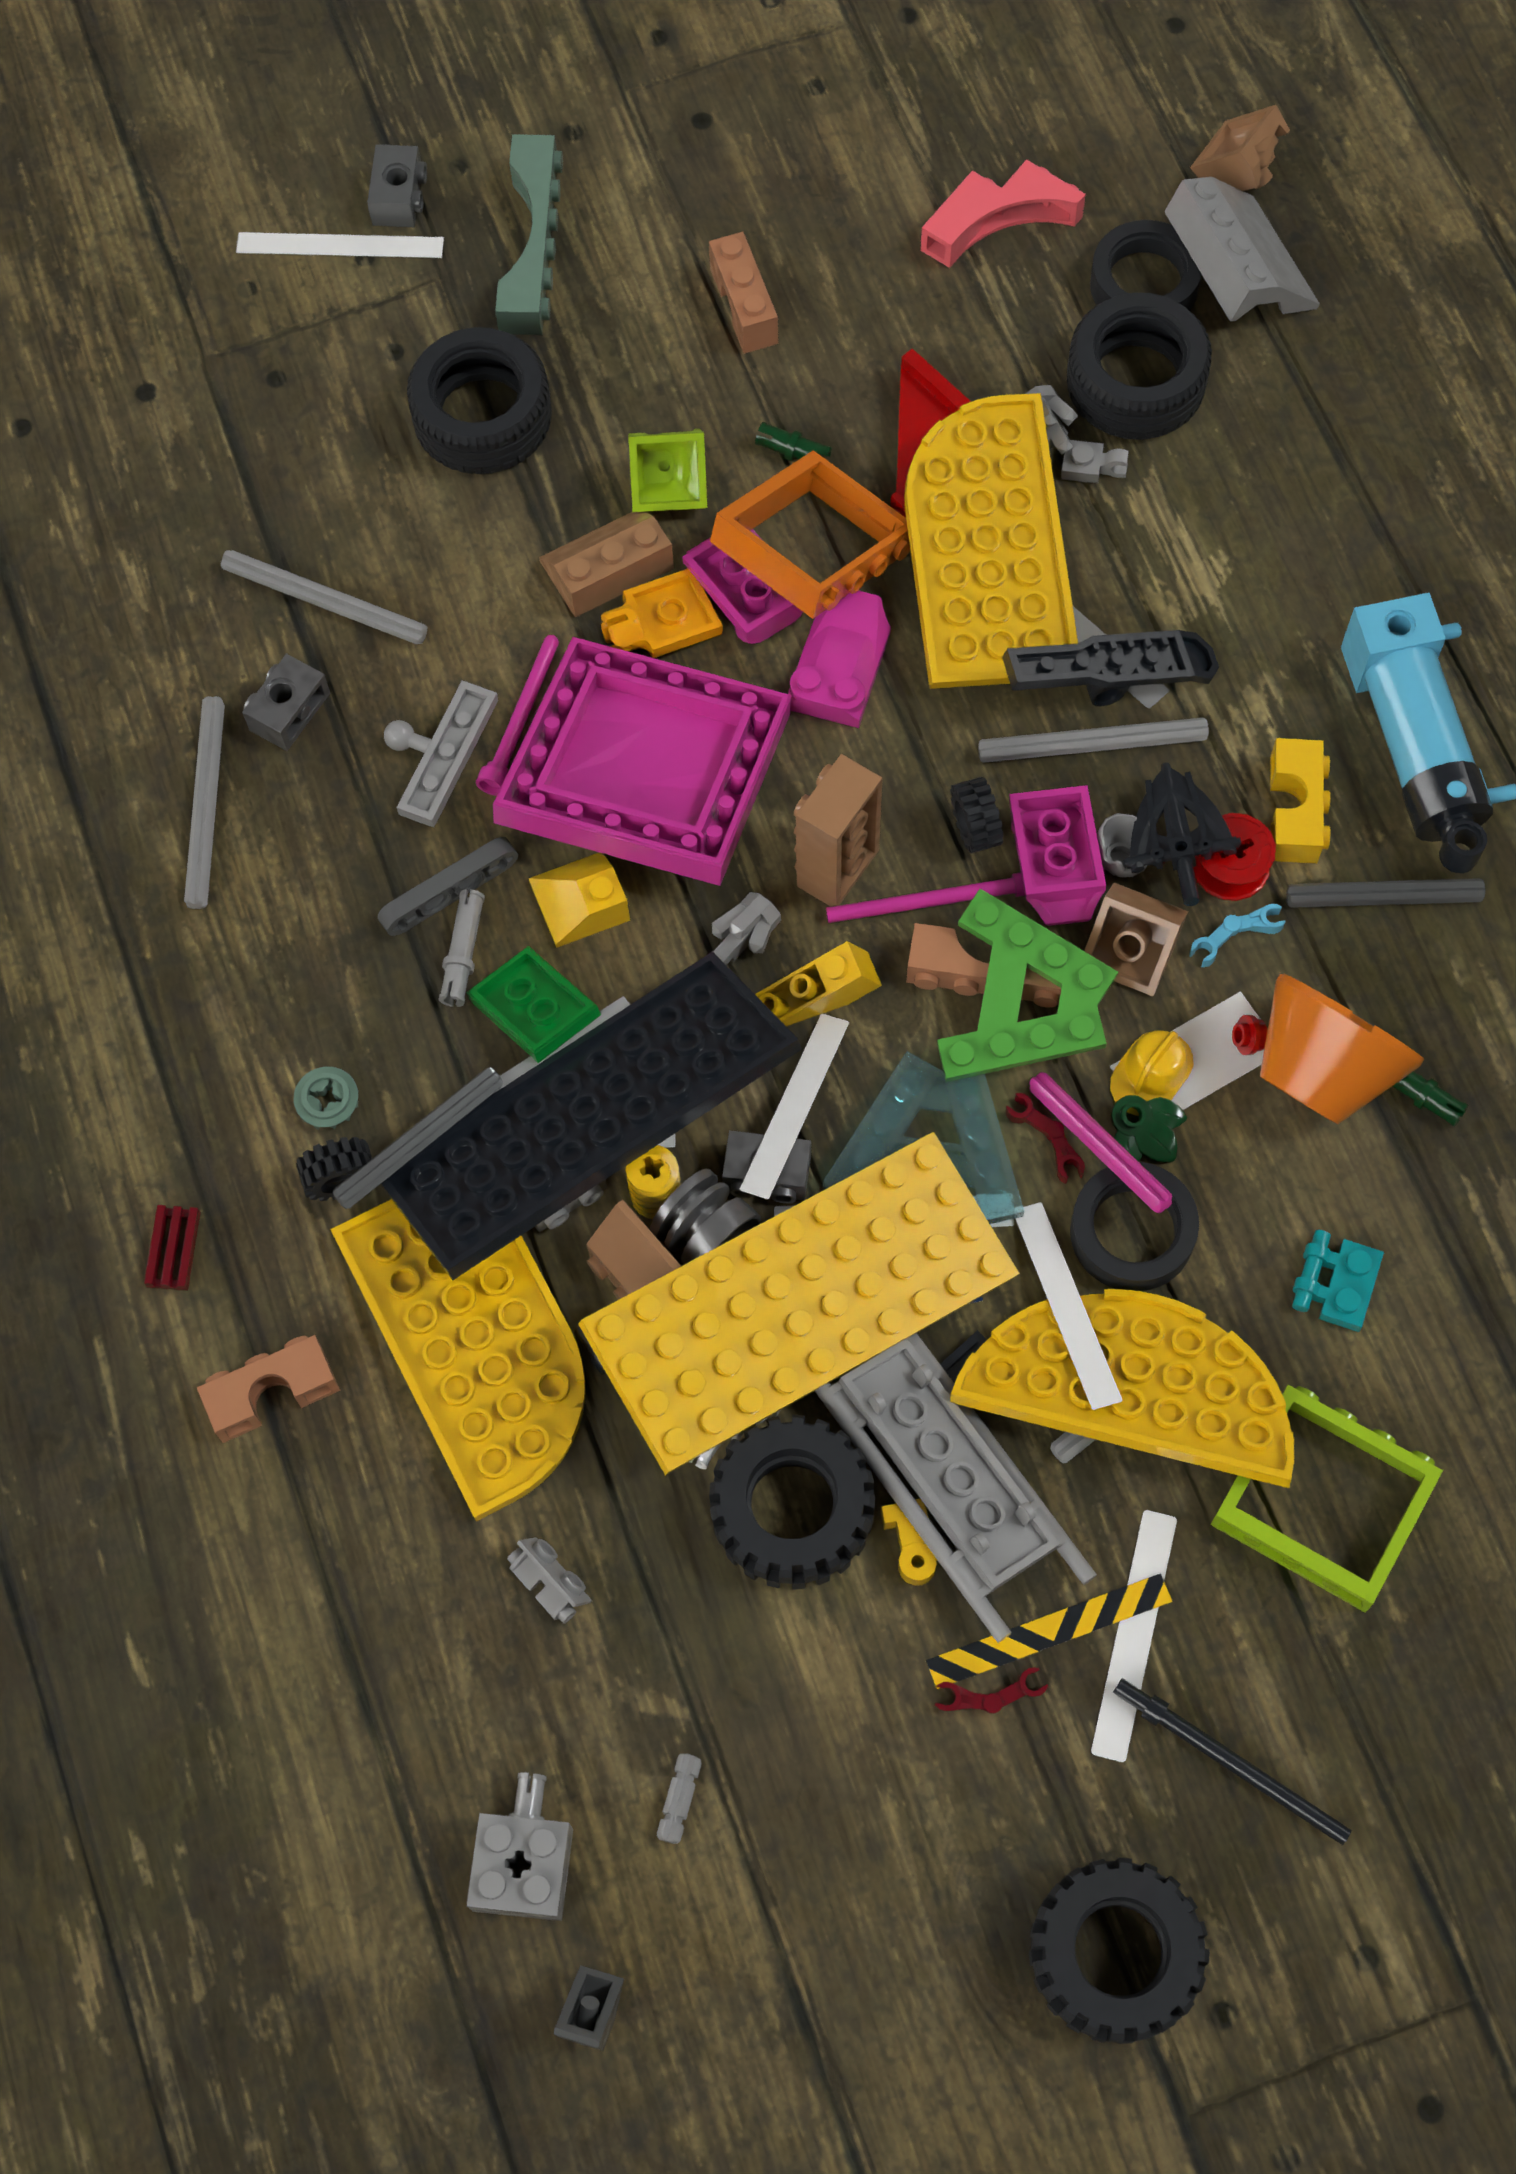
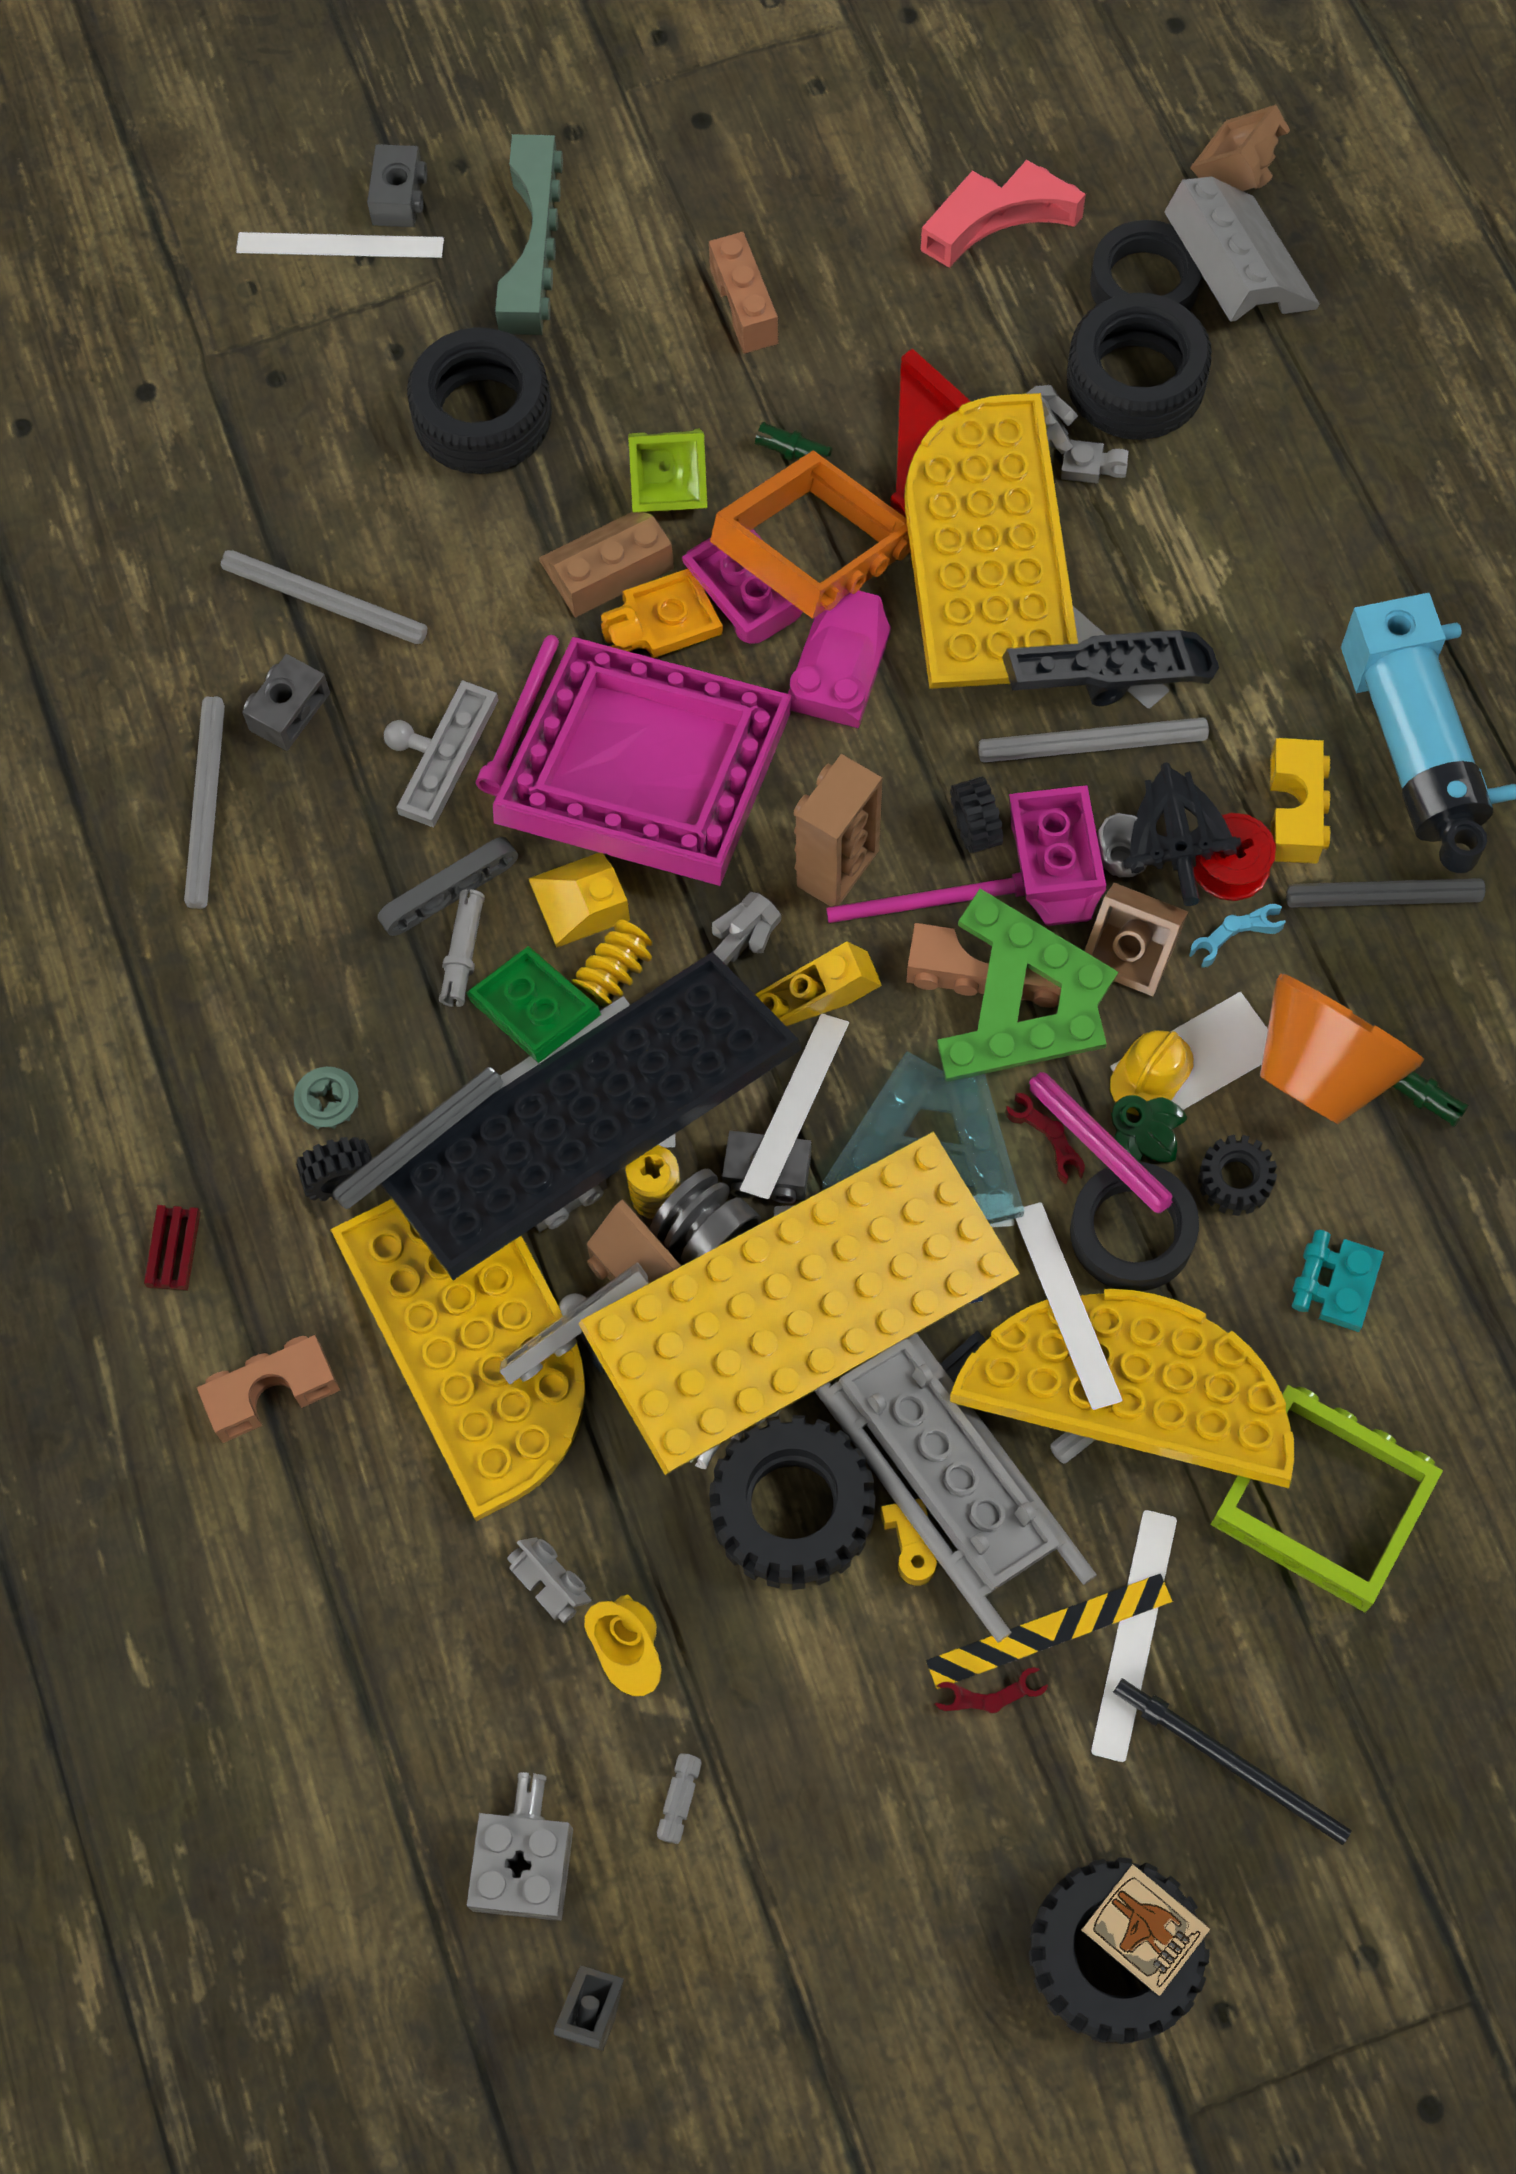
(561, 1335): none -> light grey plate
(612, 963): none -> yellow piece
(624, 1644): none -> yellow piece
(1146, 1930): none -> sticker
(1248, 1154): none -> black tyre
(1249, 1034): red plate -> none

